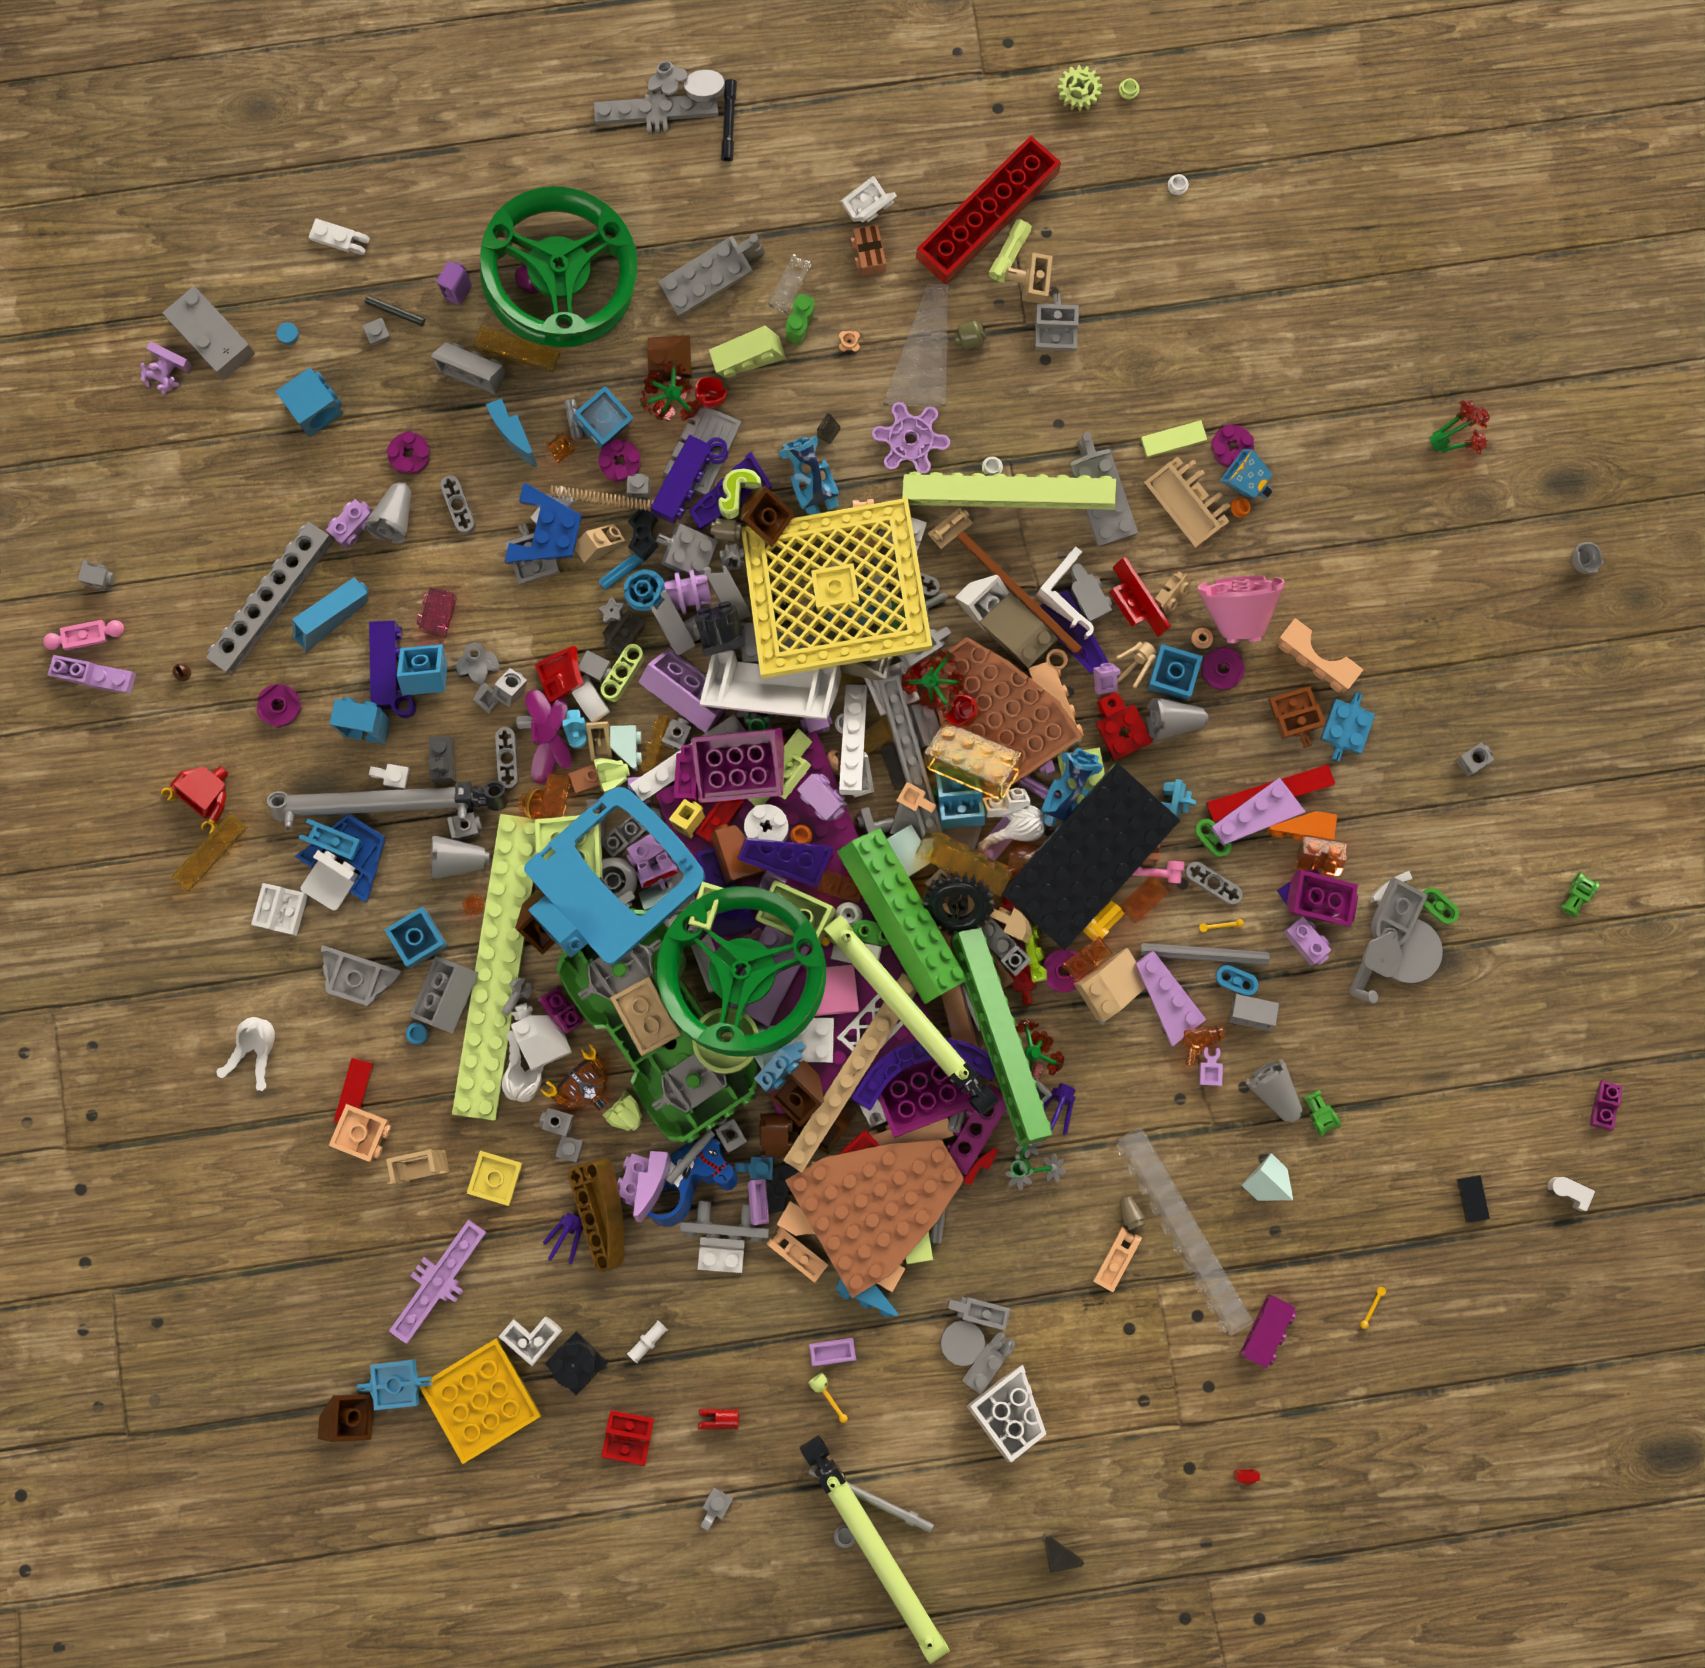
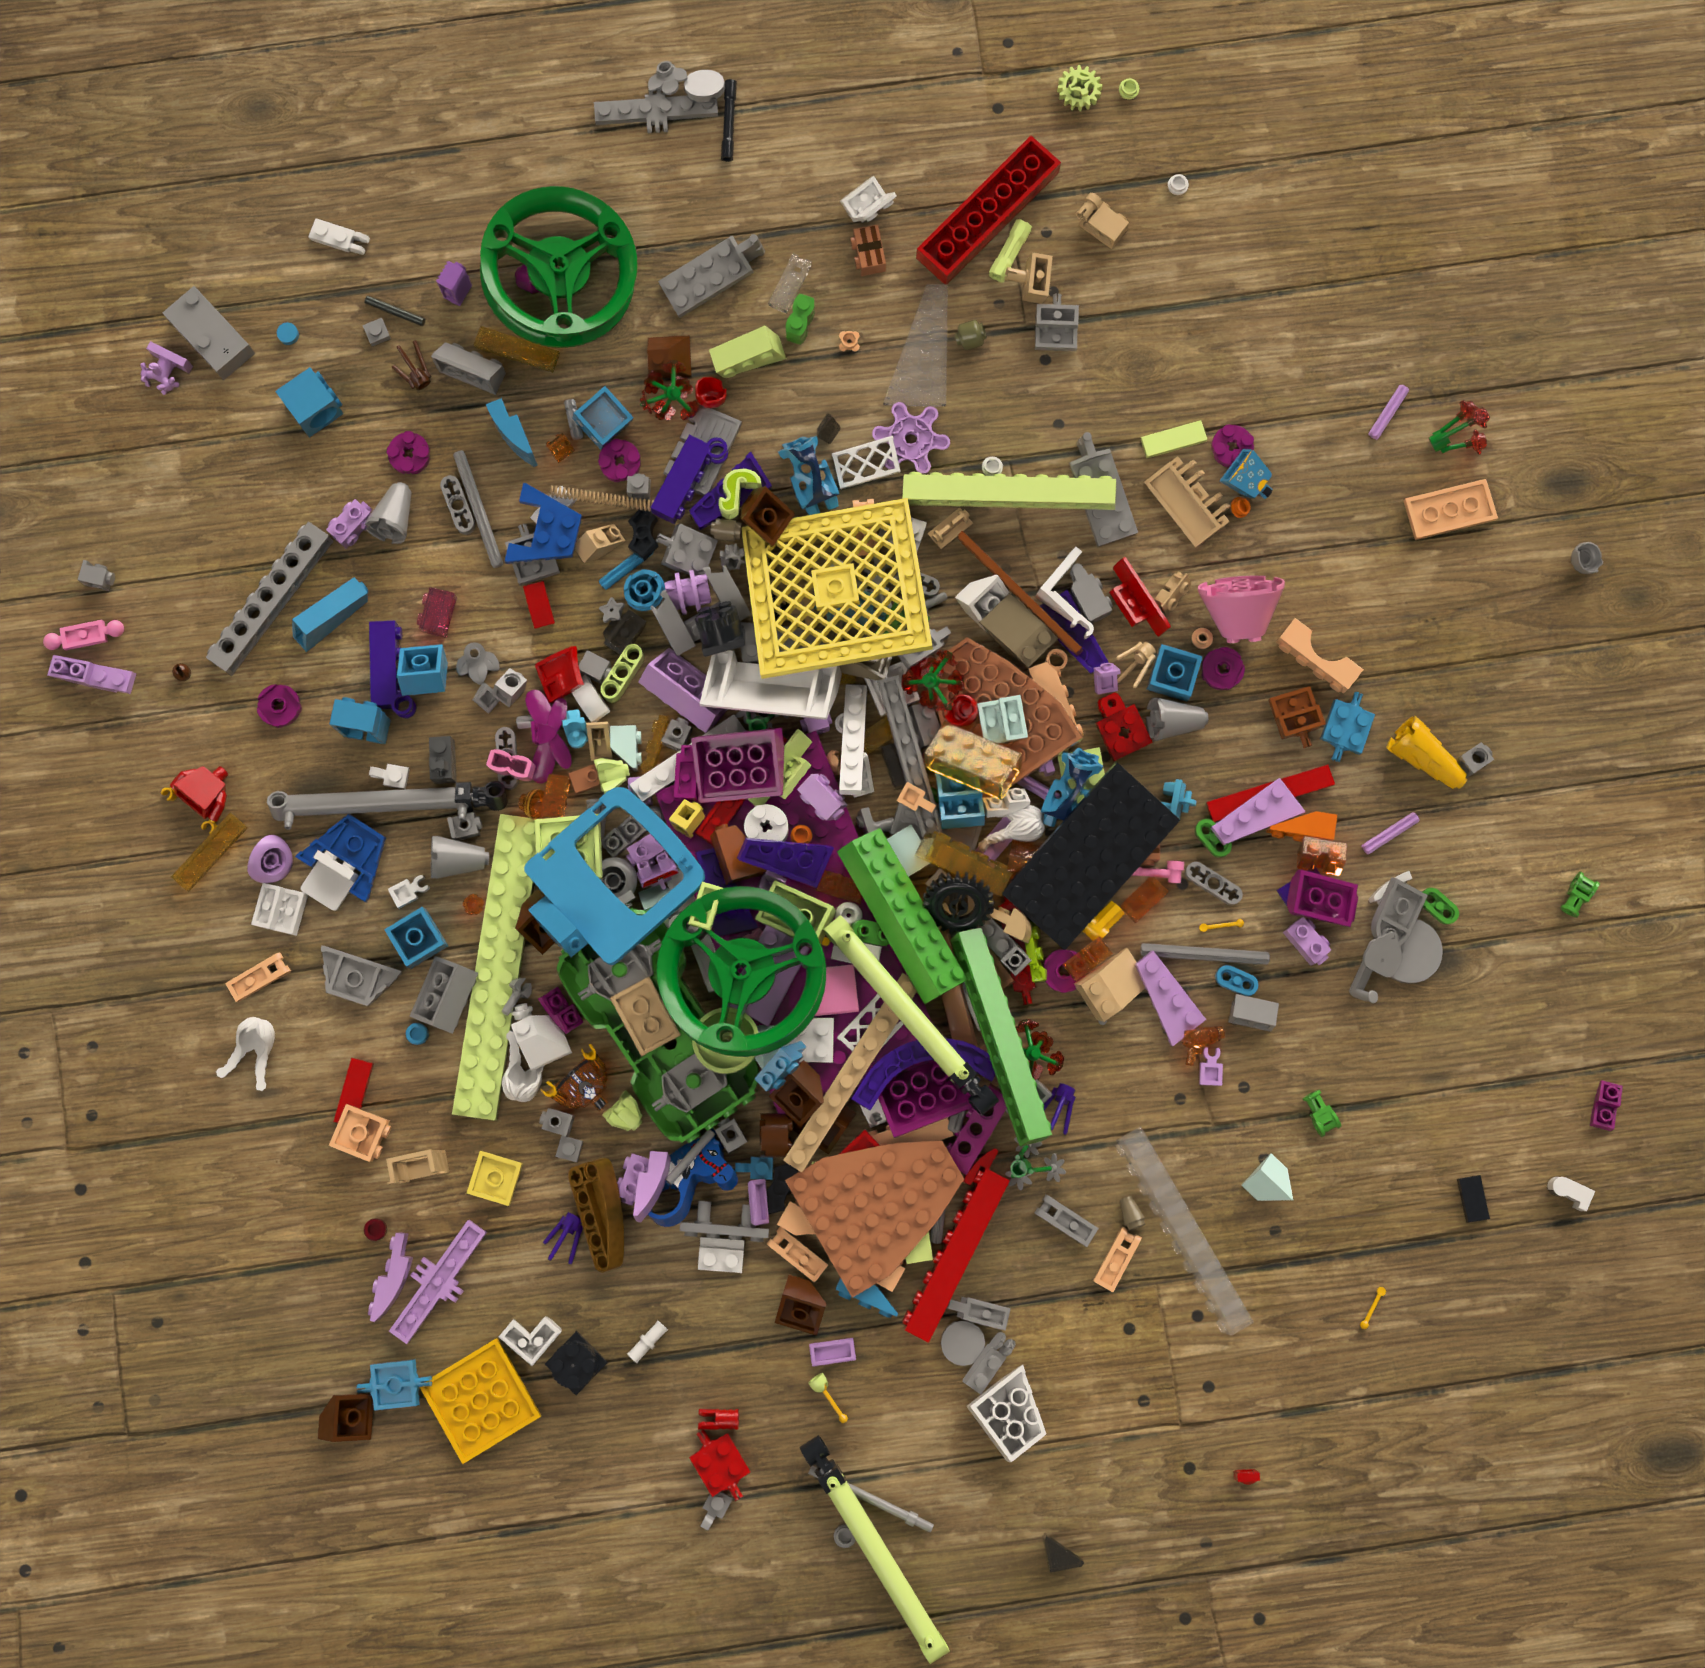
(257, 977): none -> light nougat plate
(270, 860): none -> lavender hat
(331, 840): dark azure hinge -> none
(375, 1229): none -> dark red tile
(389, 1287): none -> lavender slope
(405, 892): none -> white plate
(418, 378): none -> reddish brown plant
(478, 509): none -> light grey axle
(505, 764): none -> bright pink brick
(538, 604): none -> red slope
(627, 1438): red slope -> none
(719, 1465): none -> red plate
(801, 1306): none -> reddish brown slope
(879, 472): none -> white window
(955, 1255): none -> red brick
(1003, 719): none -> light aqua slope
(1067, 1221): none -> light grey plate
(1102, 221): none -> tan hinge
(1268, 1331): magenta brick -> none
(1276, 1089): light grey cone -> none
(1388, 412): none -> lavender axle
(1390, 833): none -> lavender axle
(1425, 752): none -> yellow cone
(1450, 509): none -> light nougat plate

